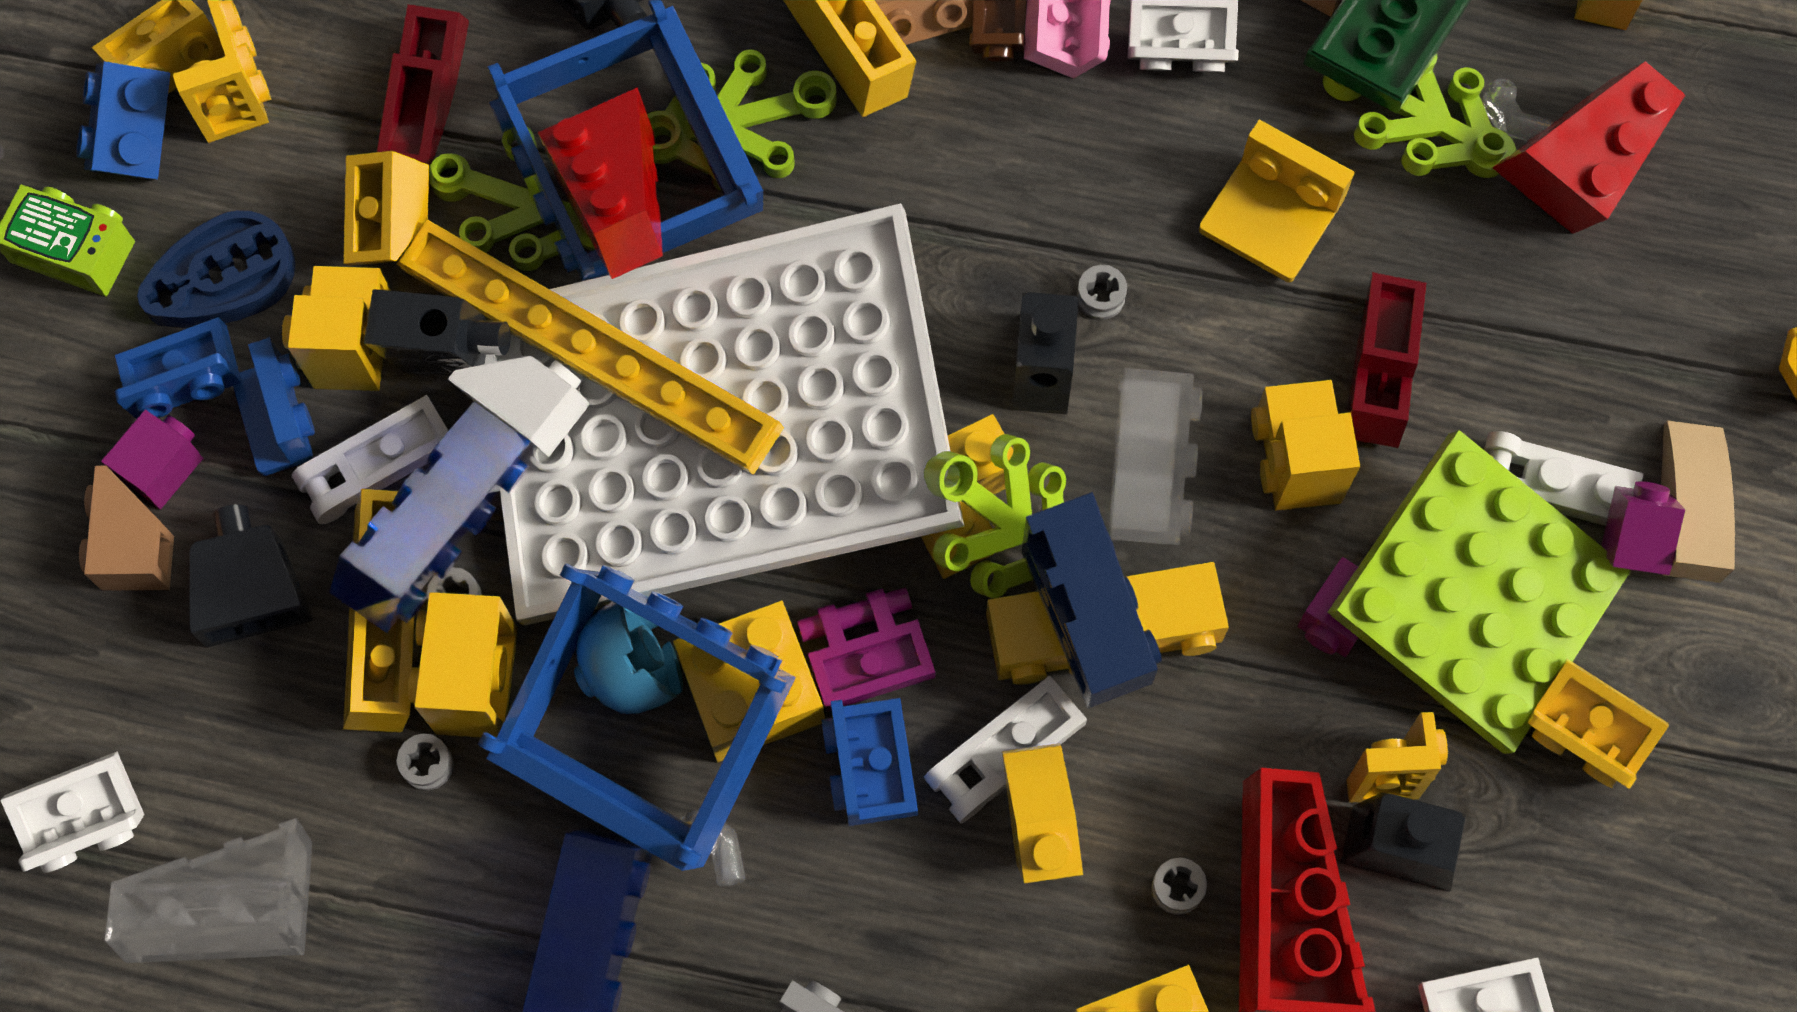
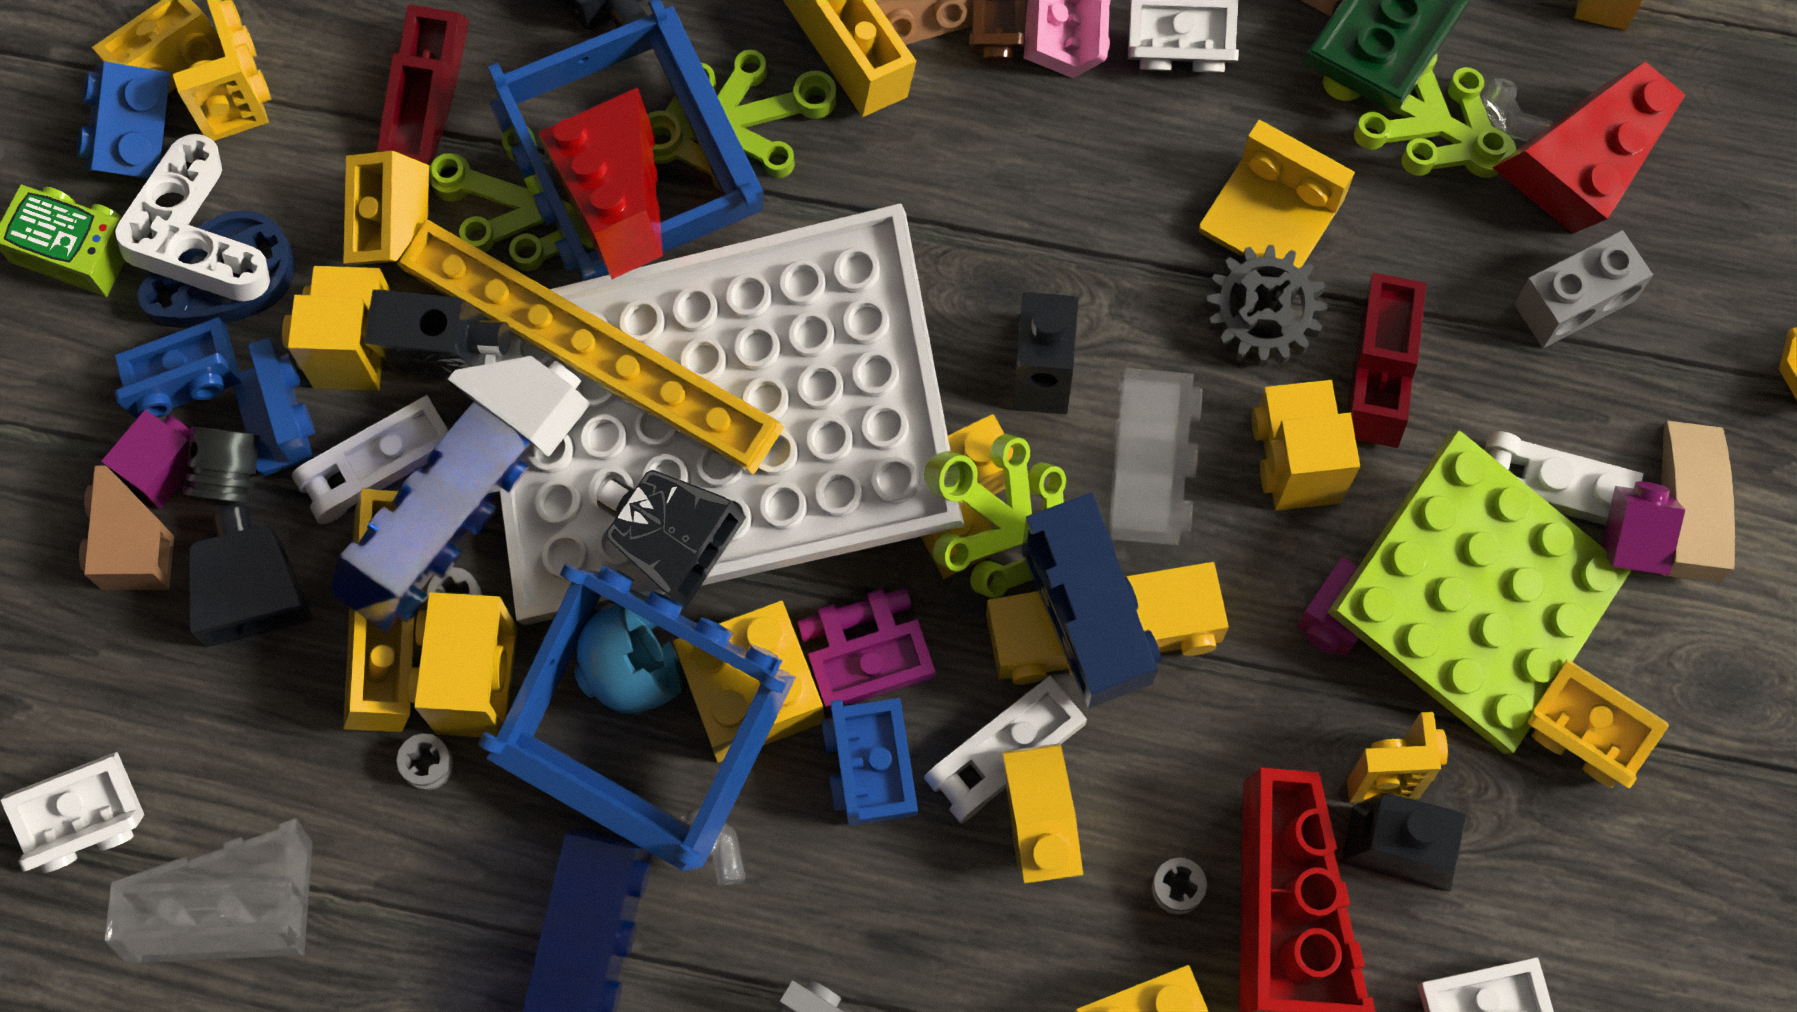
(175, 236): none -> white beam
(221, 464): none -> pearl dark grey piece
(670, 530): none -> black torso
(1113, 279): light grey bush -> none
(1250, 288): none -> dark grey gear
(1583, 289): none -> light grey brick

